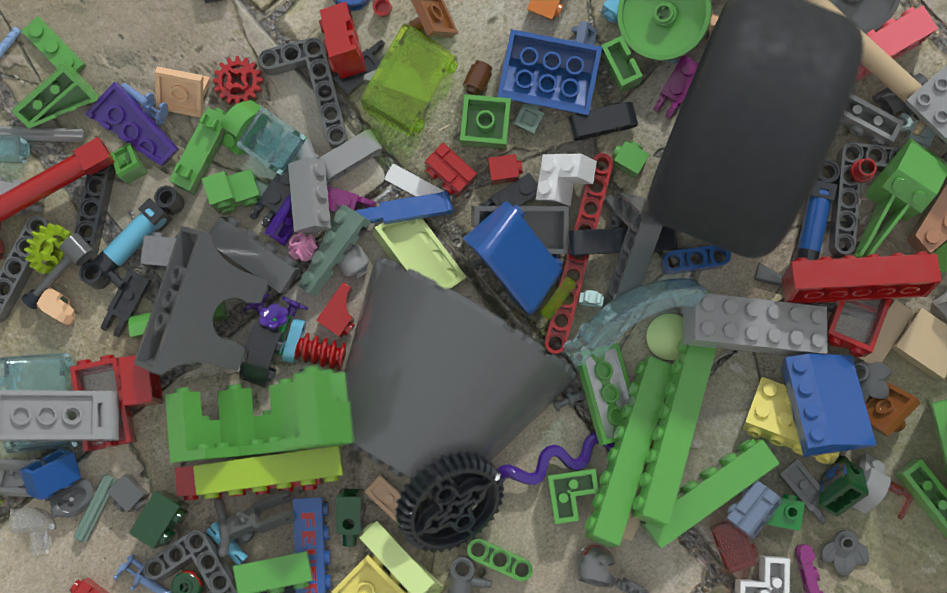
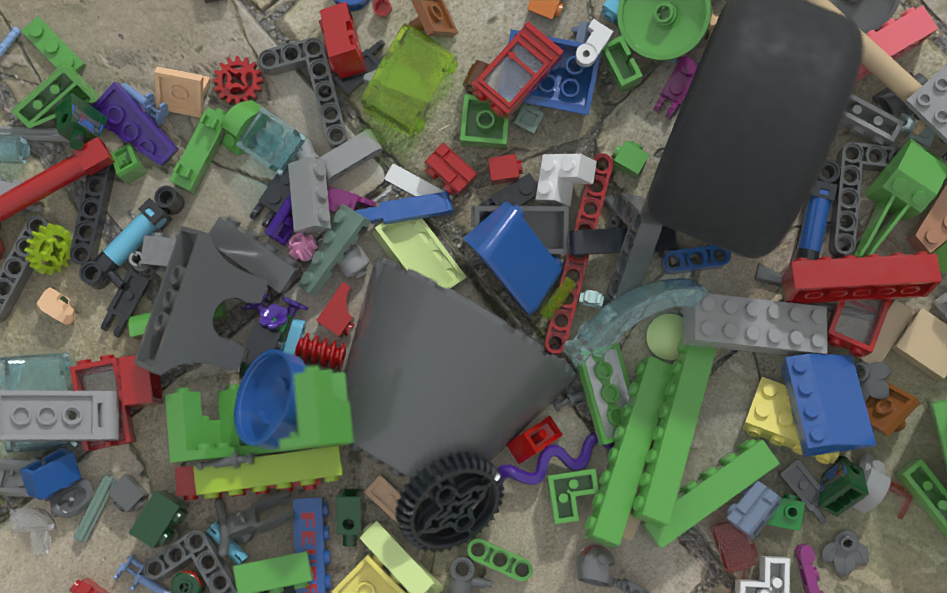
(76, 252): dark grey piece -> none
(78, 121): none -> dark green torso
(134, 260): none -> light grey pin
(232, 191): bright green brick -> none
(234, 460): none -> dark grey piece
(267, 400): none -> blue brick
(517, 71): none -> red door
(534, 440): none -> red slope
(589, 52): none -> white leg
(603, 121): black beam -> none
(858, 175): red piece -> none

